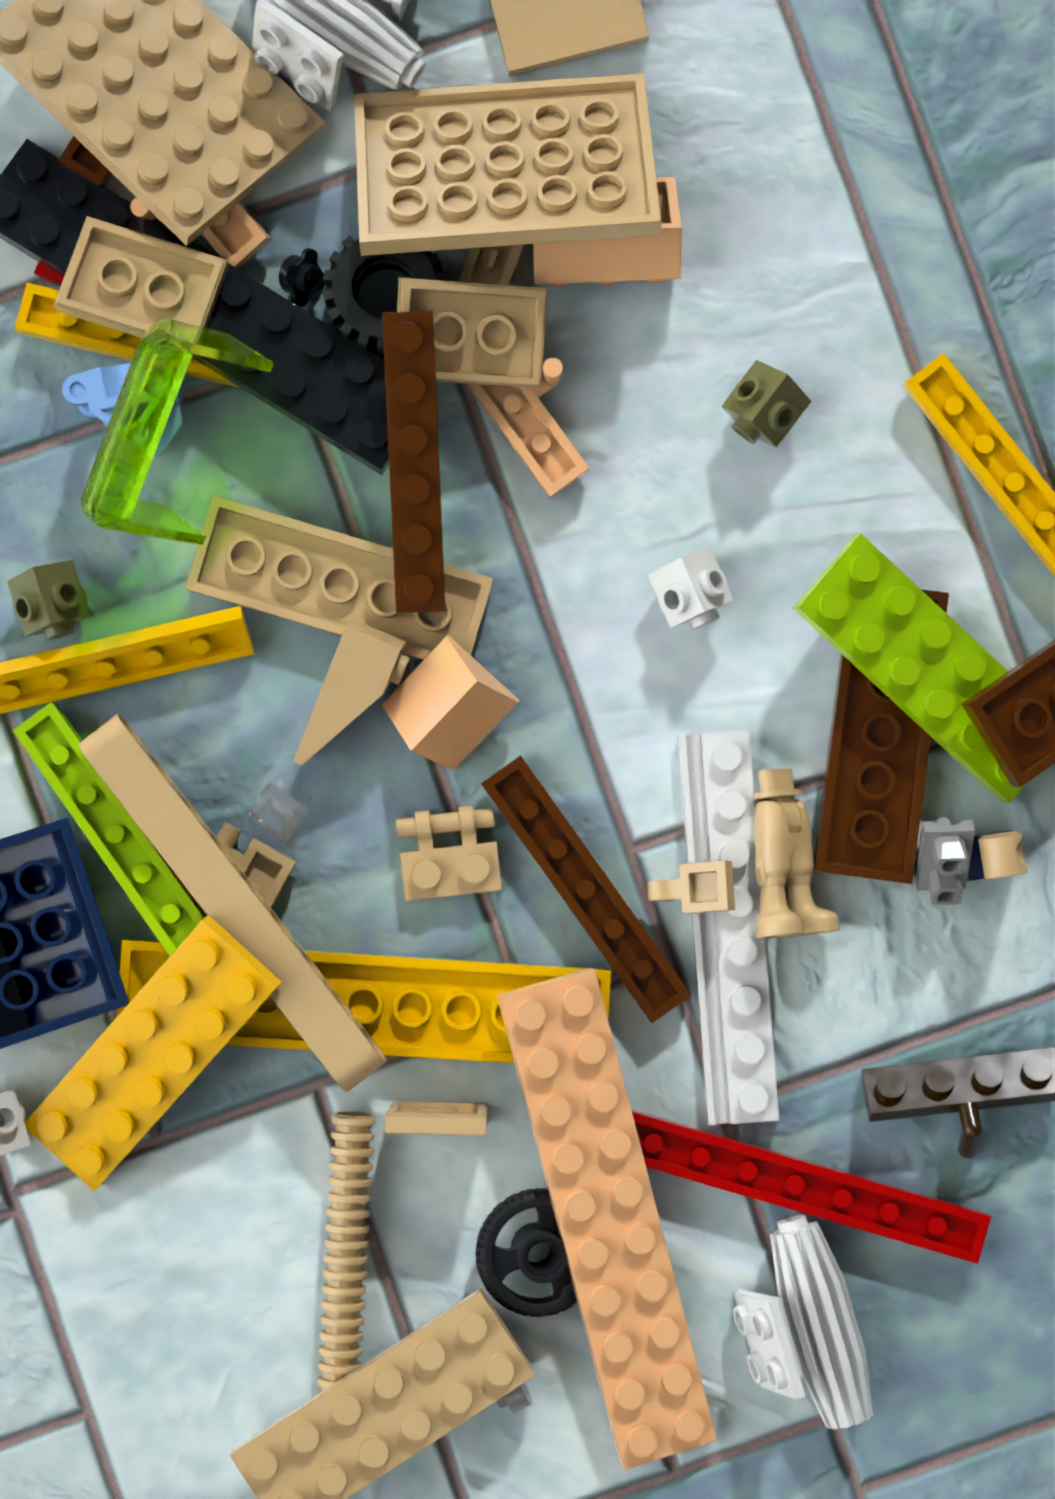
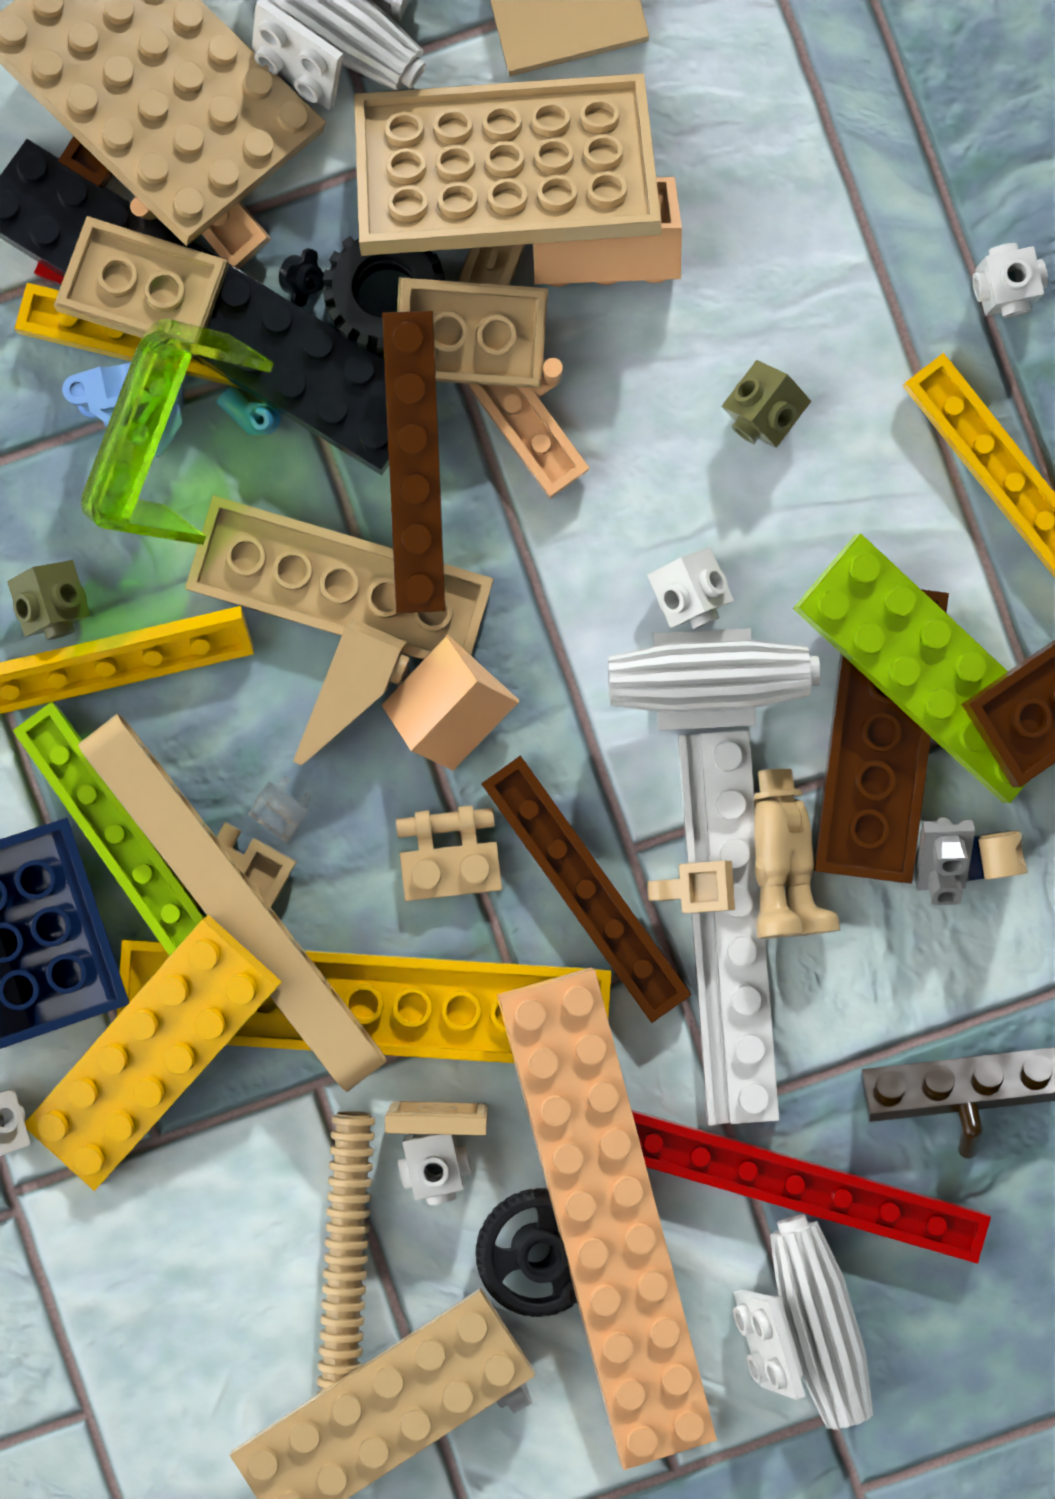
(252, 417): none -> arm
(436, 1148): none -> white brick
(710, 677): none -> white plate
(998, 291): none -> white brick

